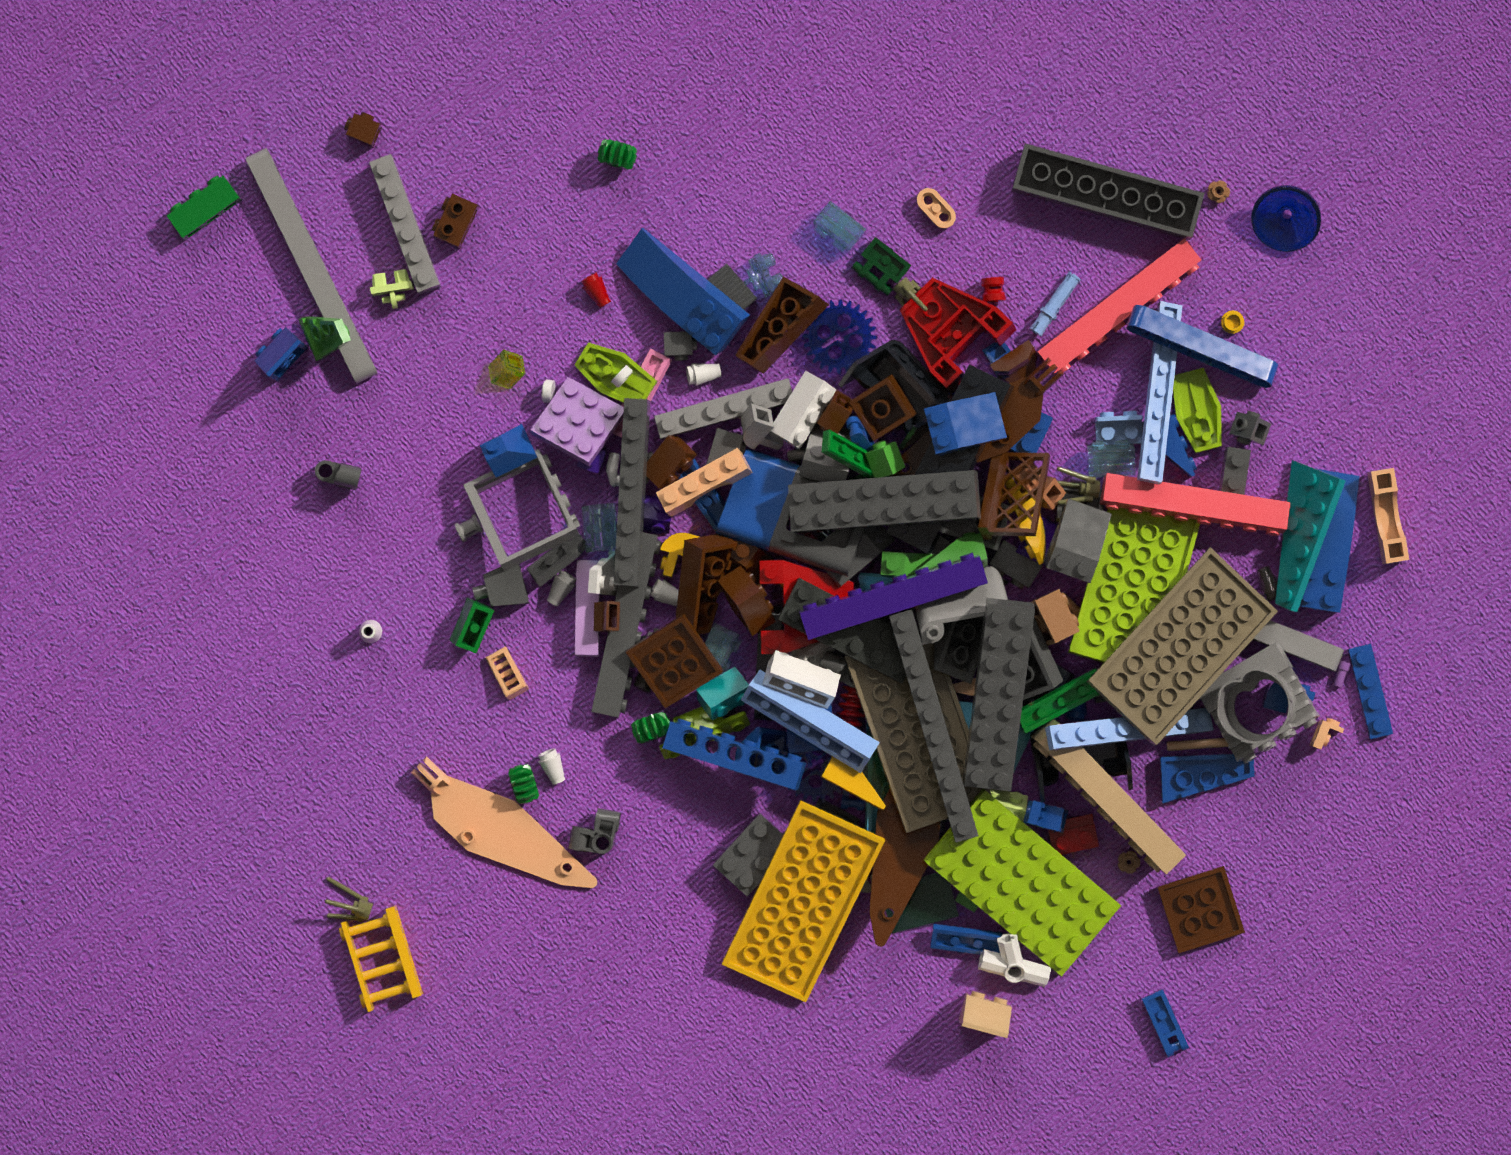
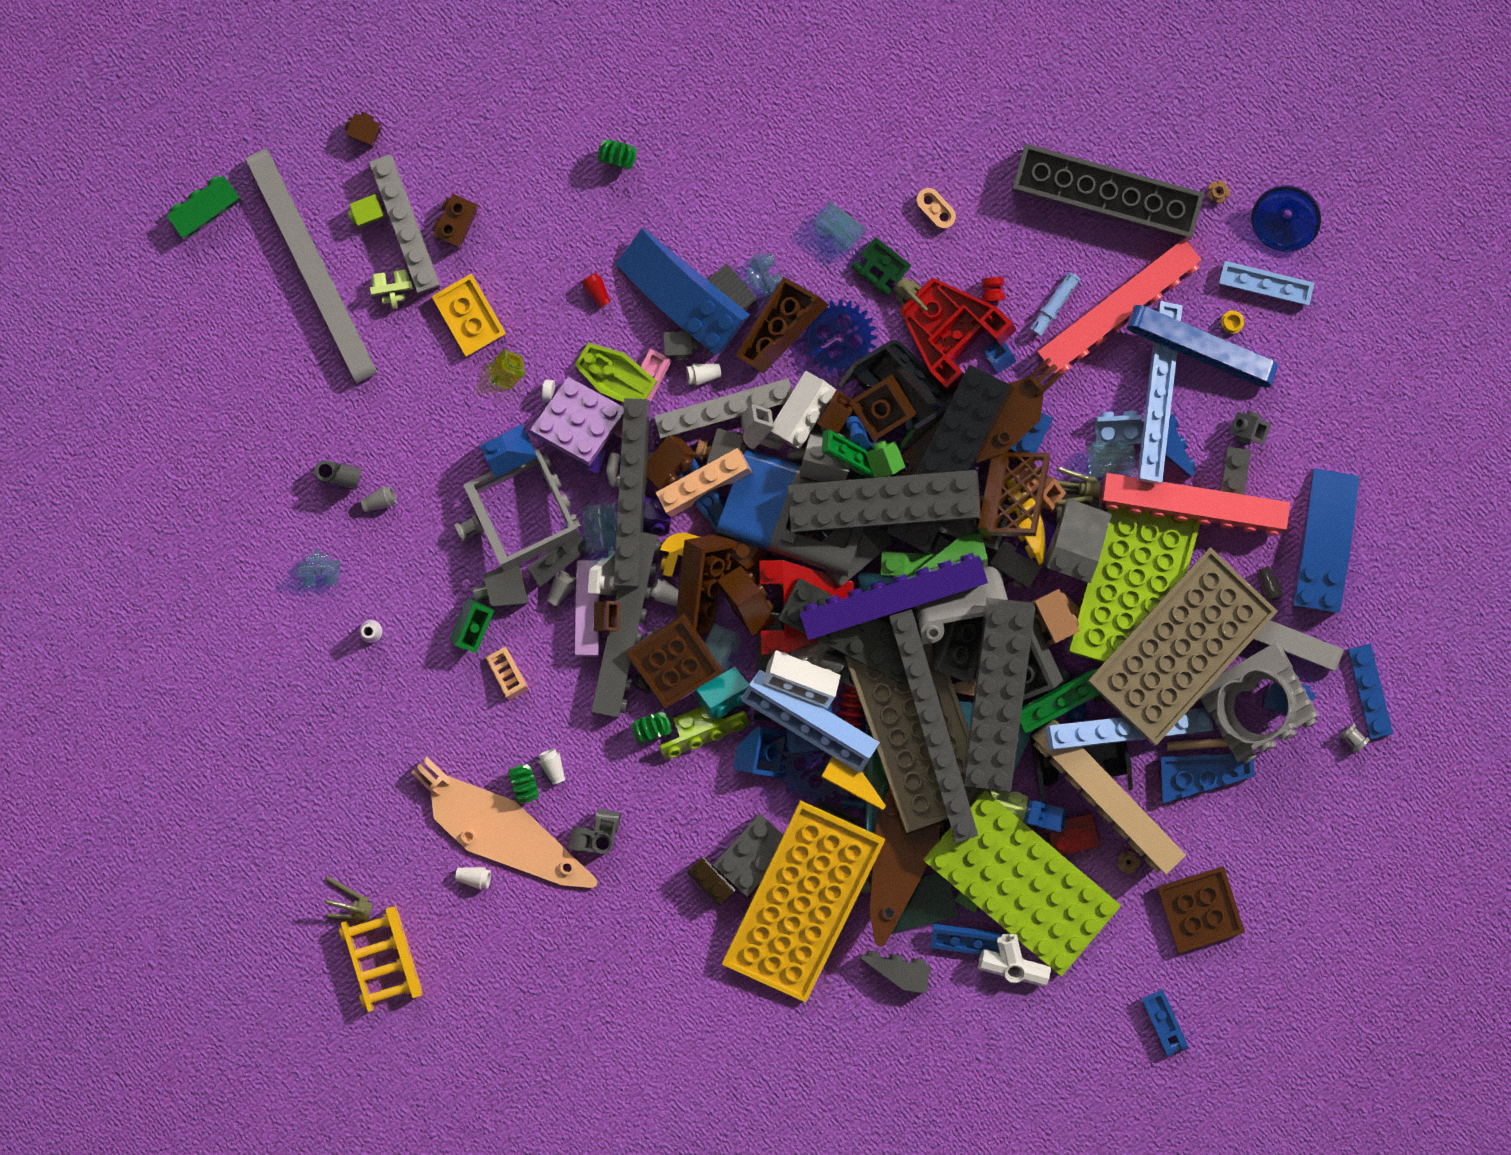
(280, 353): blue slope -> none
(316, 566): none -> clear light blue hips
(324, 335): bright green wing -> none
(366, 211): none -> lime brick
(380, 499): none -> light grey cone
(468, 315): none -> yellow plate
(474, 876): none -> white cone
(622, 376): white tile -> none
(676, 742): blue brick -> none
(702, 450): none -> medium nougat plate
(711, 880): none -> dark brown brick
(906, 974): none -> dark grey slope
(965, 423): blue slope -> none
(986, 1014): tan slope -> none
(1016, 364): reddish brown slope -> none
(1197, 410): lime piece -> none
(1266, 283): none -> light blue plate
(1312, 505): teal wing -> none
(1321, 736): light nougat bracket -> none
(1343, 667): medium lavender piece -> none
(1354, 738): none -> light grey bush
(1385, 507): light nougat arch -> none

